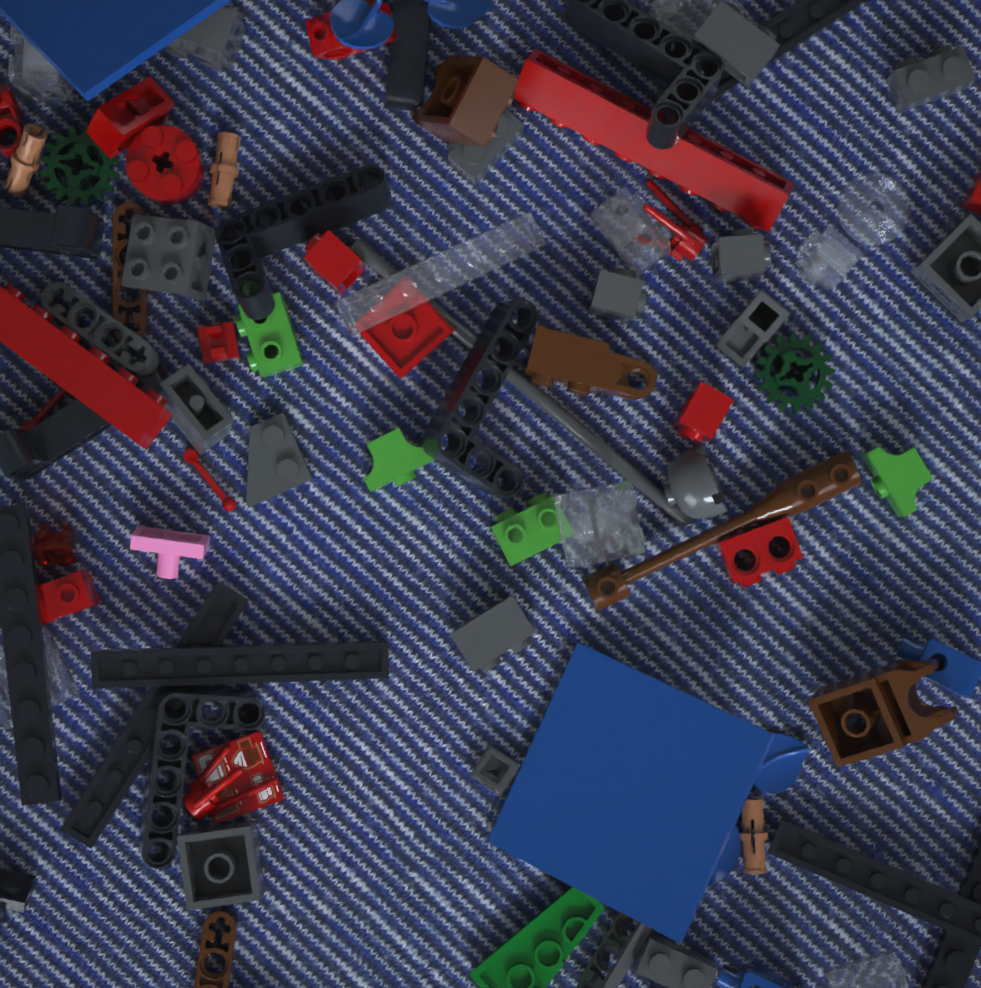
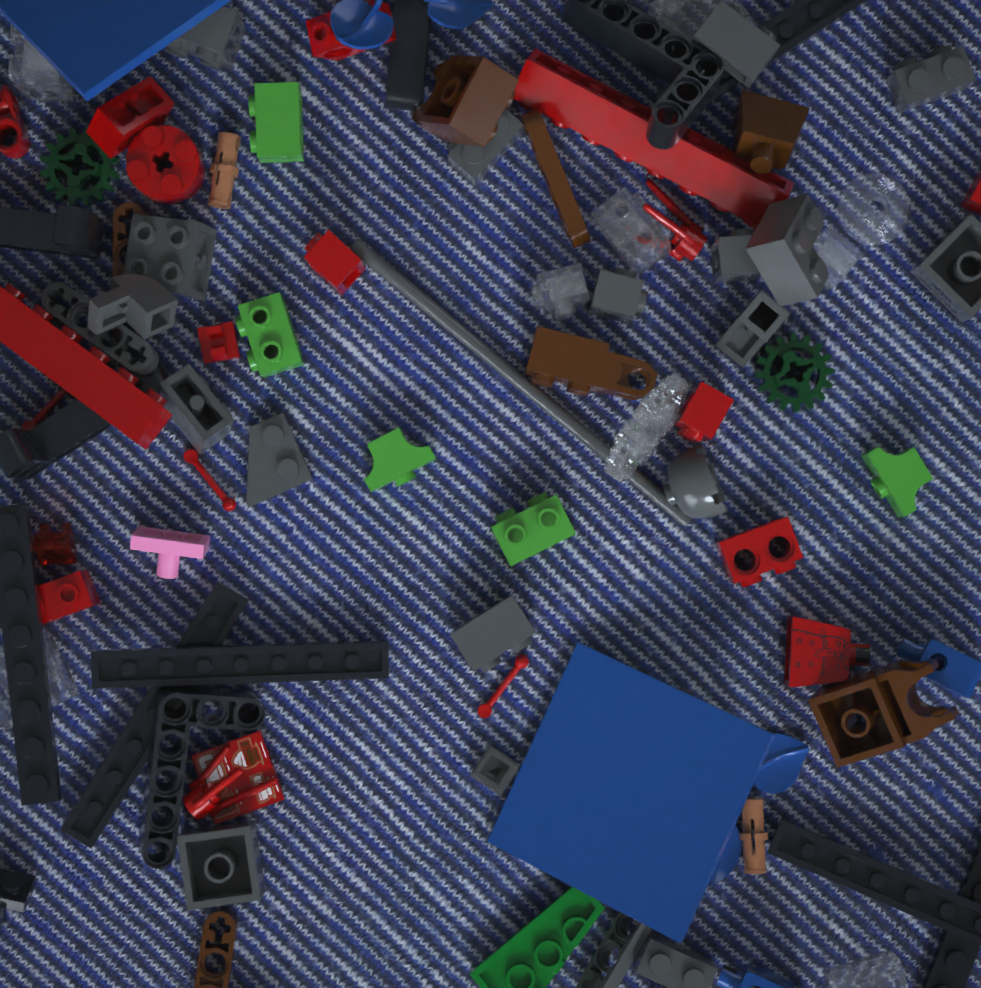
(25, 159): nougat pin -> none
(134, 300): none -> dark grey brick
(278, 122): none -> bright green brick
(292, 220): black beam -> none
(408, 337): red plate -> none
(440, 273): clear tile -> none
(479, 399): black beam -> none
(485, 709): none -> red hinge
(555, 178): none -> reddish brown beam
(560, 292): none -> clear brick
(599, 524): clear brick -> none
(644, 430): none -> clear gear
(766, 130): none -> reddish brown torso
(785, 250): none -> dark grey brick
(790, 497): reddish brown bar -> none
(820, 653): none -> red torso

